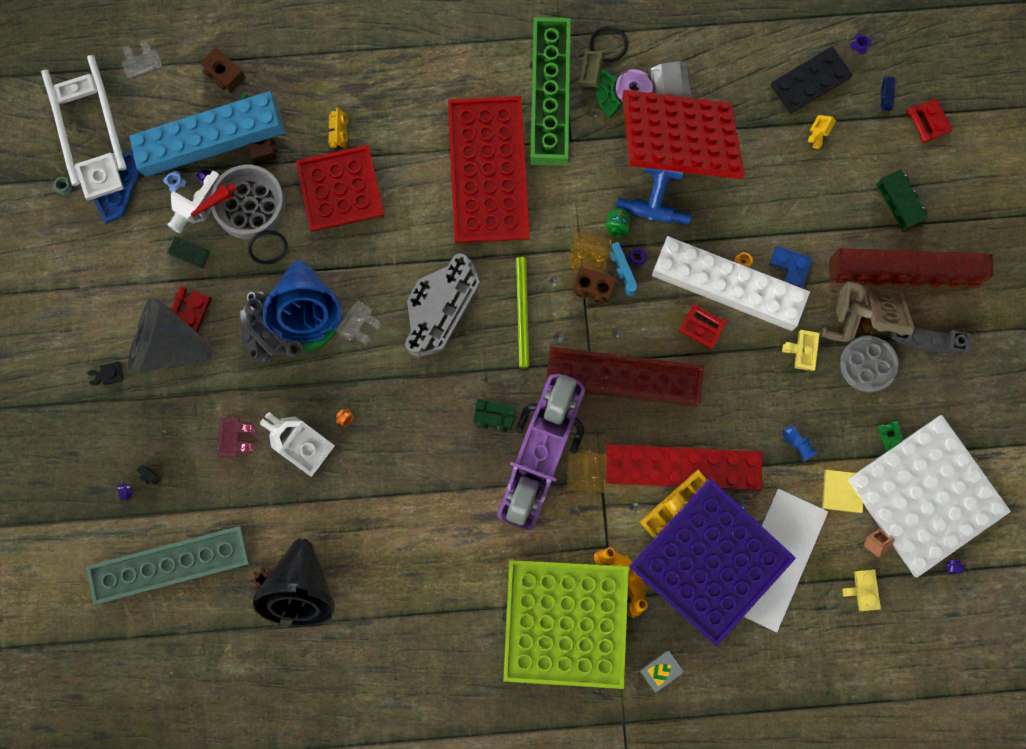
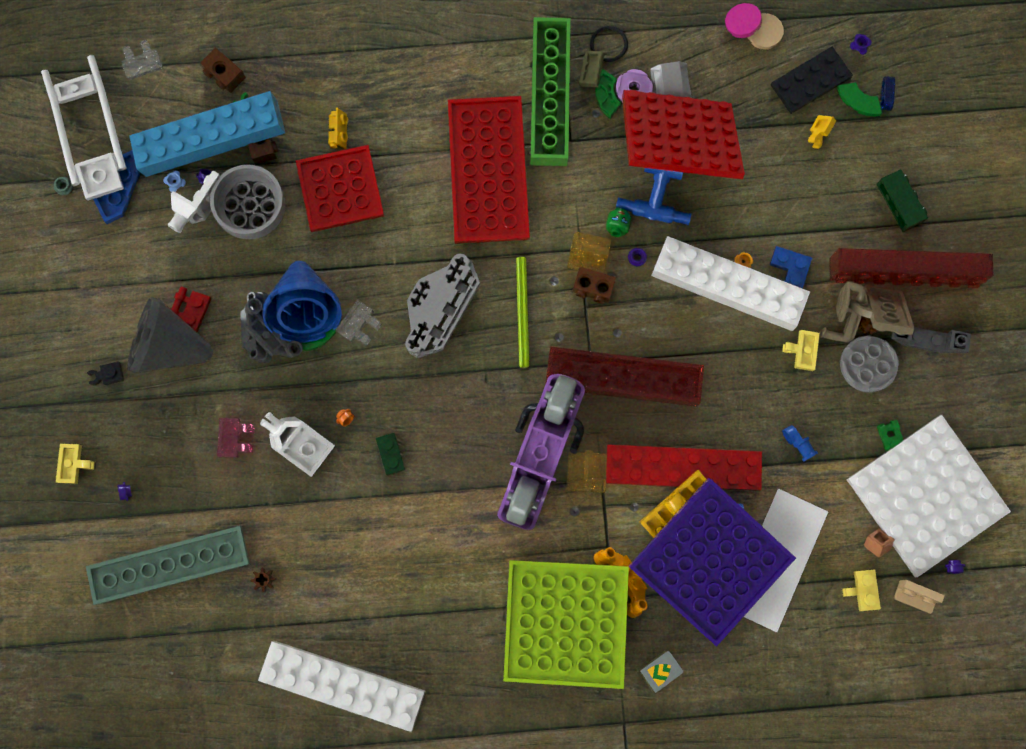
(70, 463): none -> light yellow plate
(148, 475): black plate -> none
(188, 252): clear green tile -> none
(221, 194): red piece -> none
(265, 233): black tyre -> none
(296, 589): black cone -> none
(342, 685): none -> white brick
(390, 454): none -> dark green plate
(494, 415): dark green brick -> none
(623, 270): dark azure plate -> none
(701, 331): red plate -> none
(743, 20): none -> dark pink tile
(769, 32): none -> tan tile
(839, 493): light yellow tile -> none
(861, 102): none -> green tile
(917, 596): none -> tan bracket
(934, 118): red plate -> none

